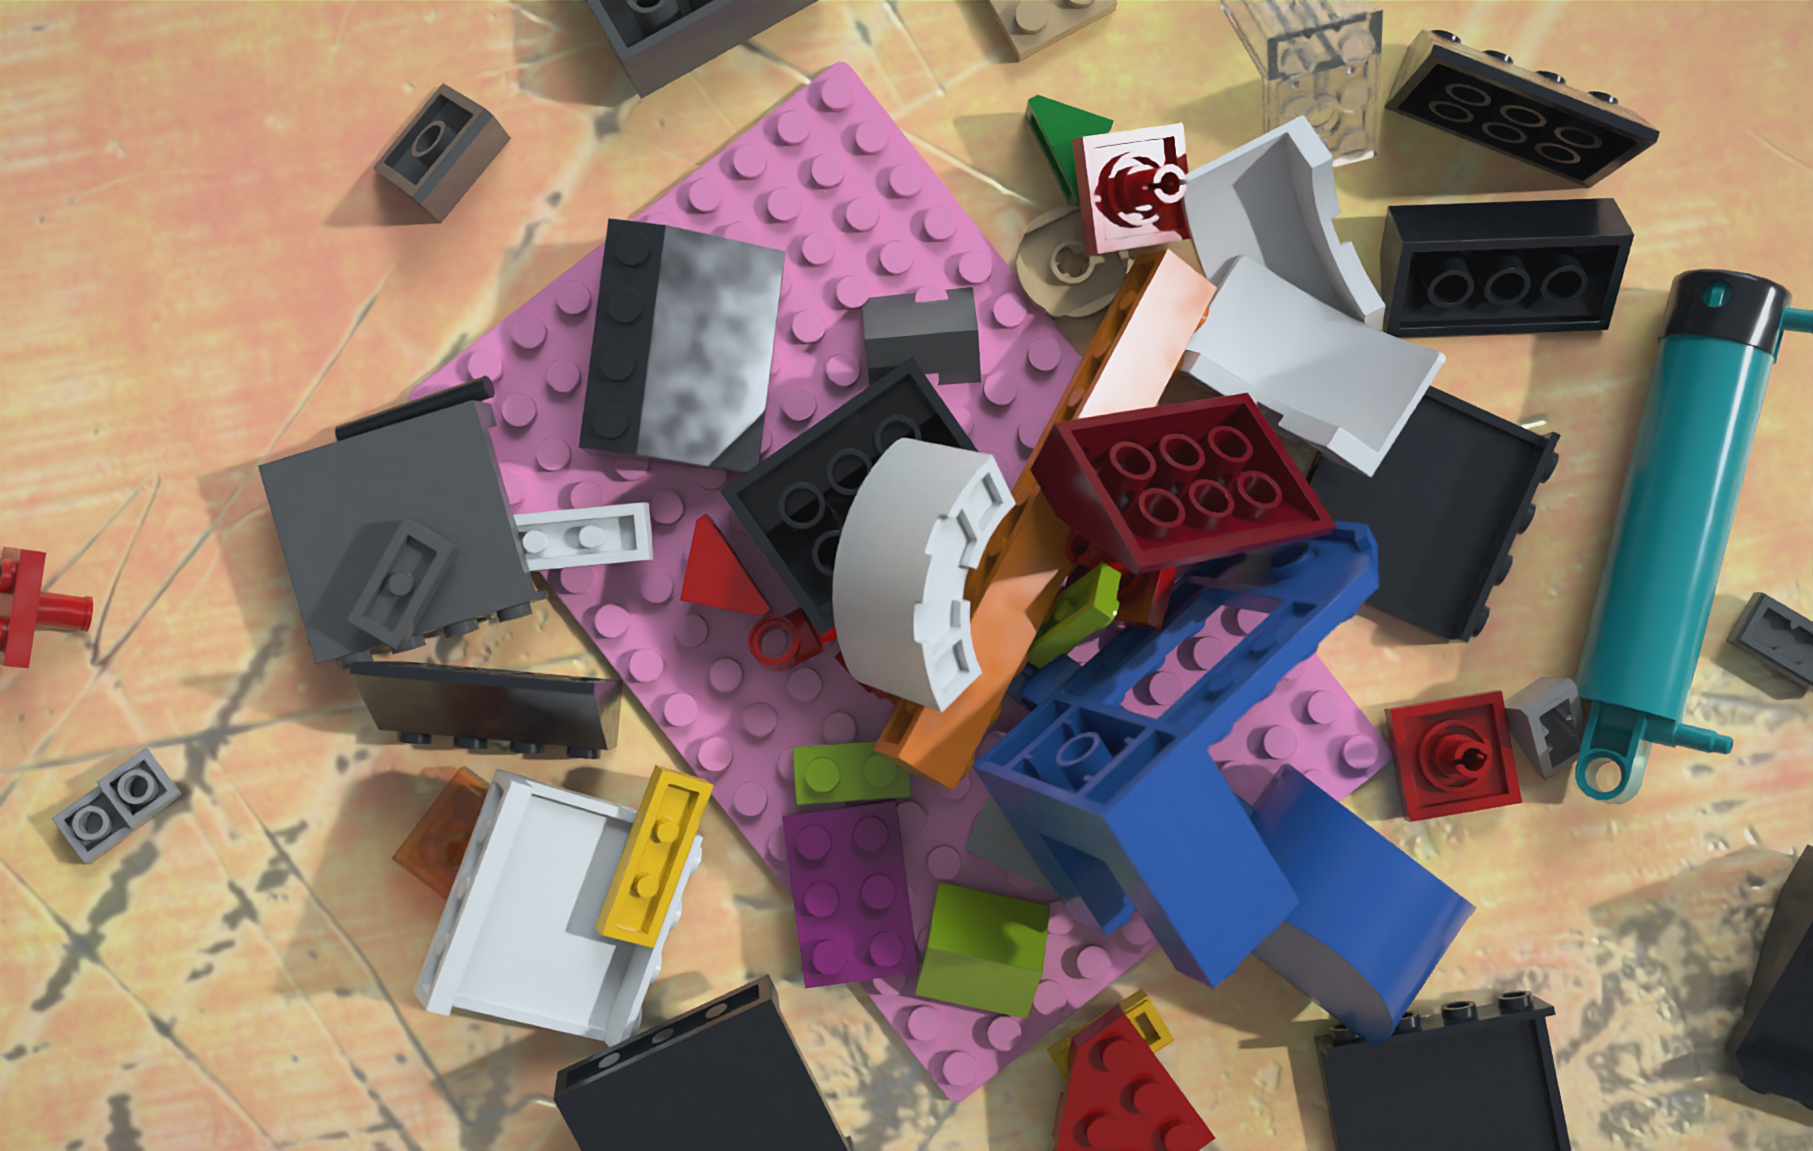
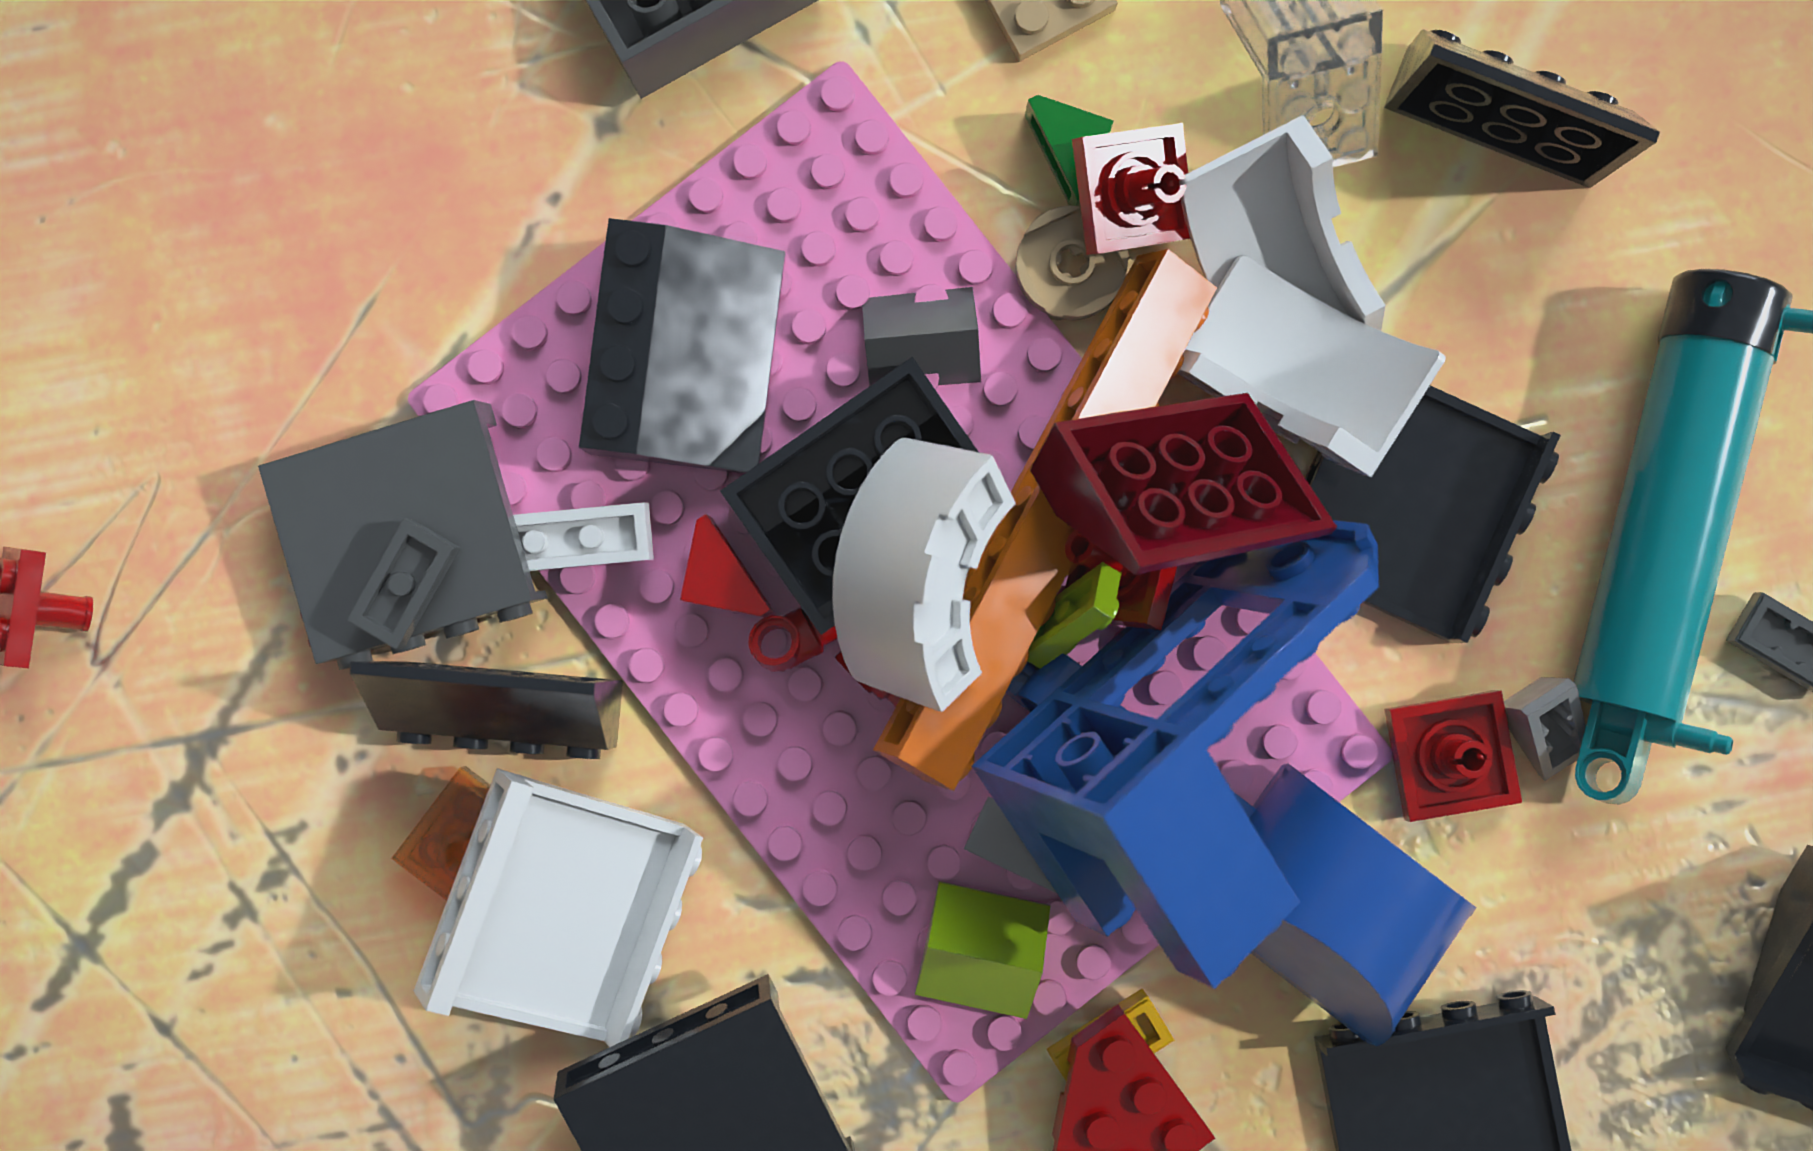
(117, 807): light grey slope -> none
(443, 151): dark grey slope -> none
(477, 389): black bar -> none
(654, 857): yellow plate -> none
(846, 774): lime plate -> none
(850, 893): magenta plate -> none
(1502, 267): black slope -> none

